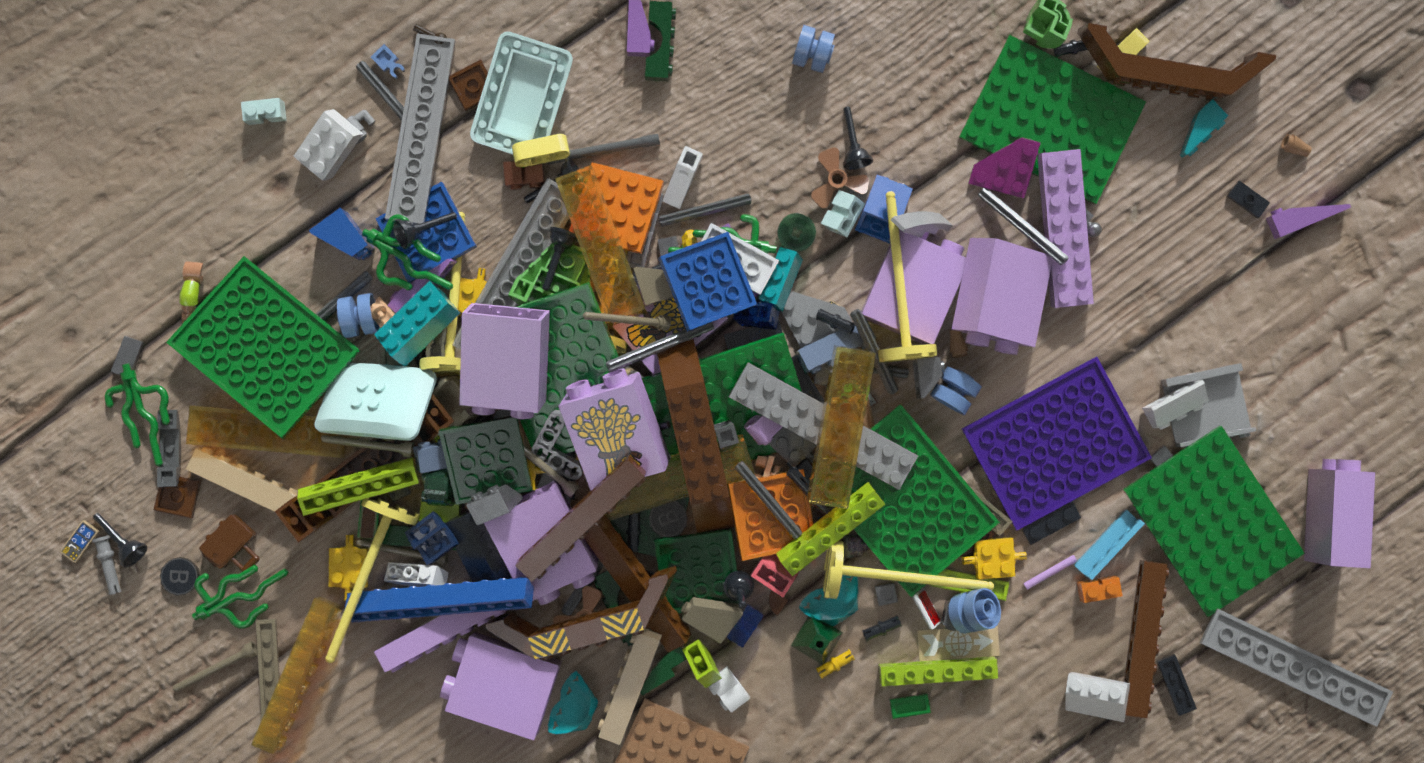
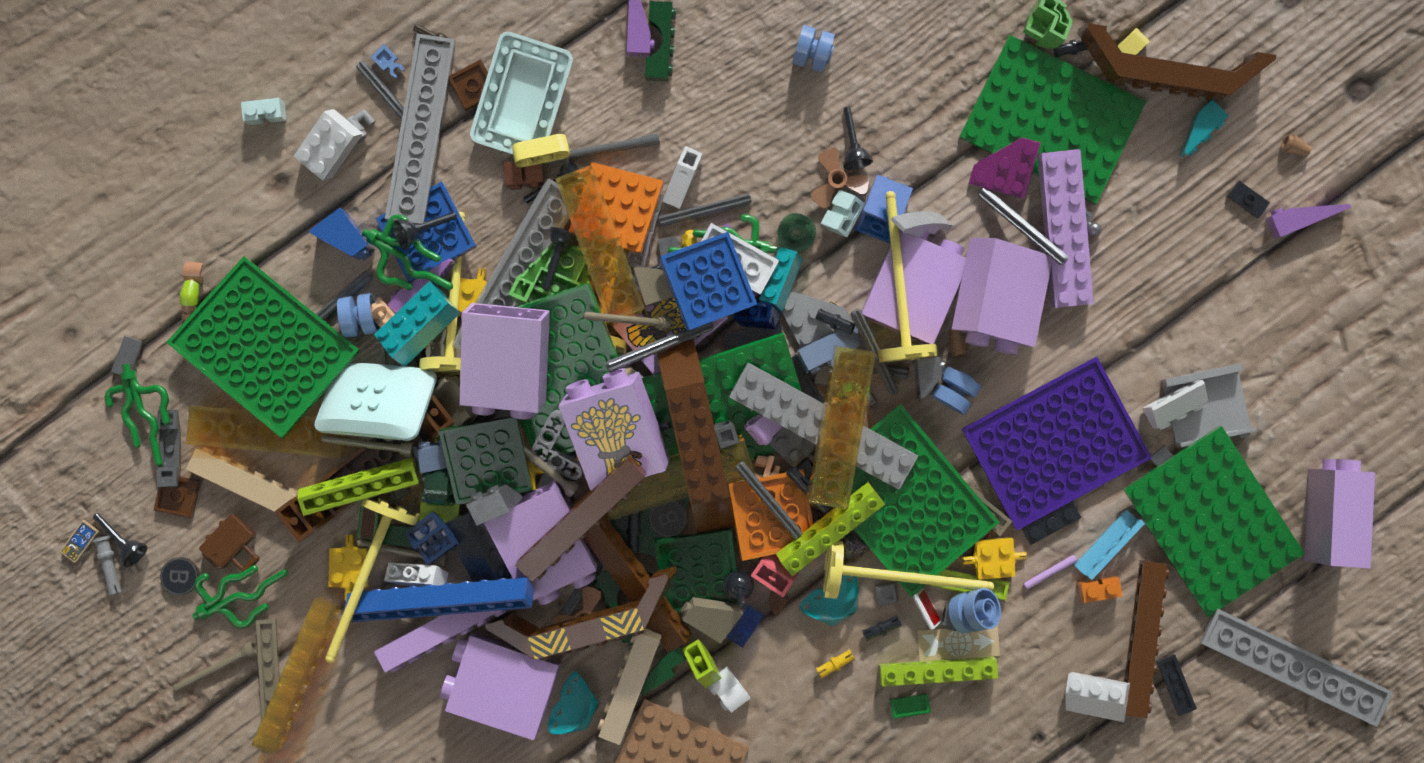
(814, 631): dark green slope -> none

